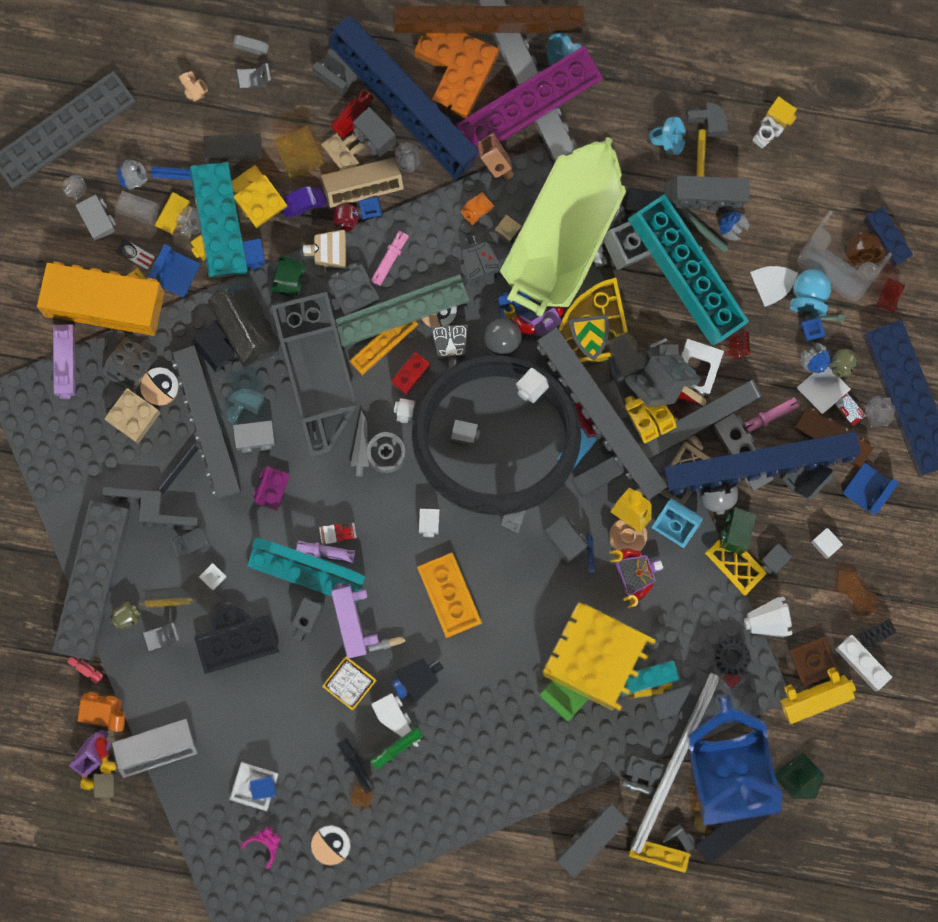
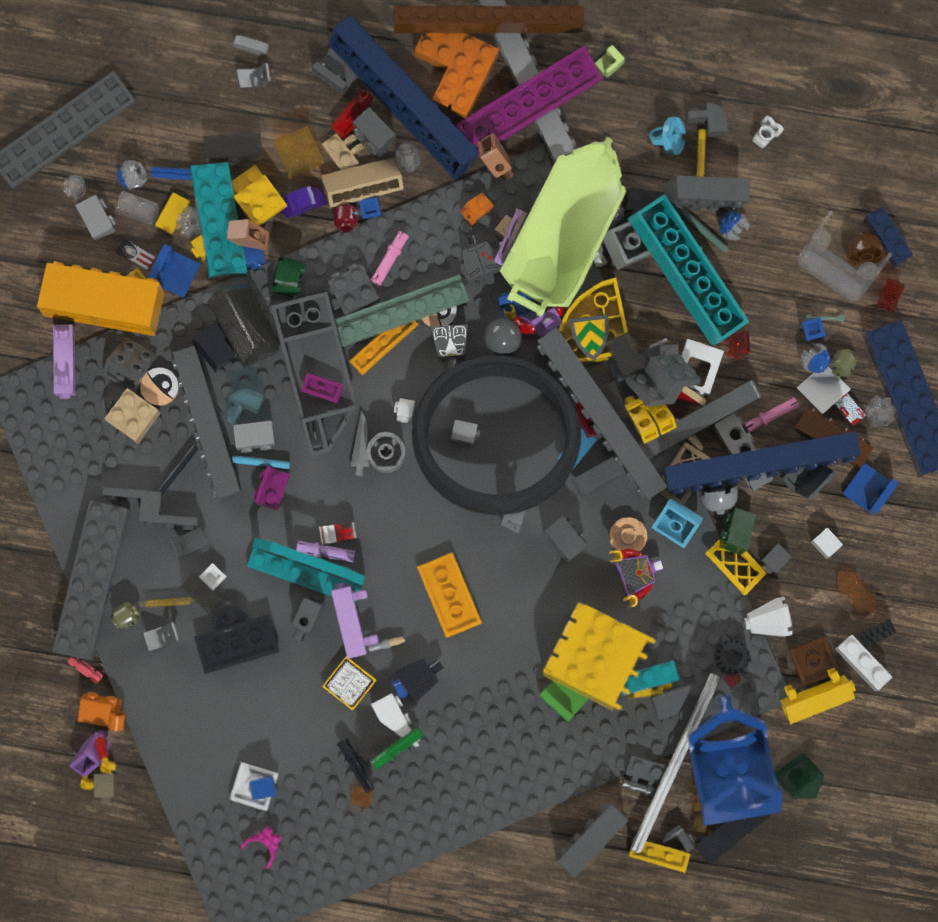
(154, 748): light grey brick -> none
(194, 89): light nougat plate -> none
(247, 234): none -> nougat slope
(261, 462): none -> medium azure bar
(322, 388): none -> magenta plate
(328, 249): tan torso -> none
(330, 845): tile -> none
(410, 374): red brick -> none
(429, 522): white brick -> none
(518, 218): none -> lavender pin
(532, 385): white brick -> none
(560, 47): medium azure tile -> none
(590, 548): dark blue piece -> none
(610, 61): none -> yellowish green panel
(633, 509): yellow torso -> none
(773, 282): white sticker -> none
(782, 112): yellow brick -> none
(811, 292): medium azure tile -> none

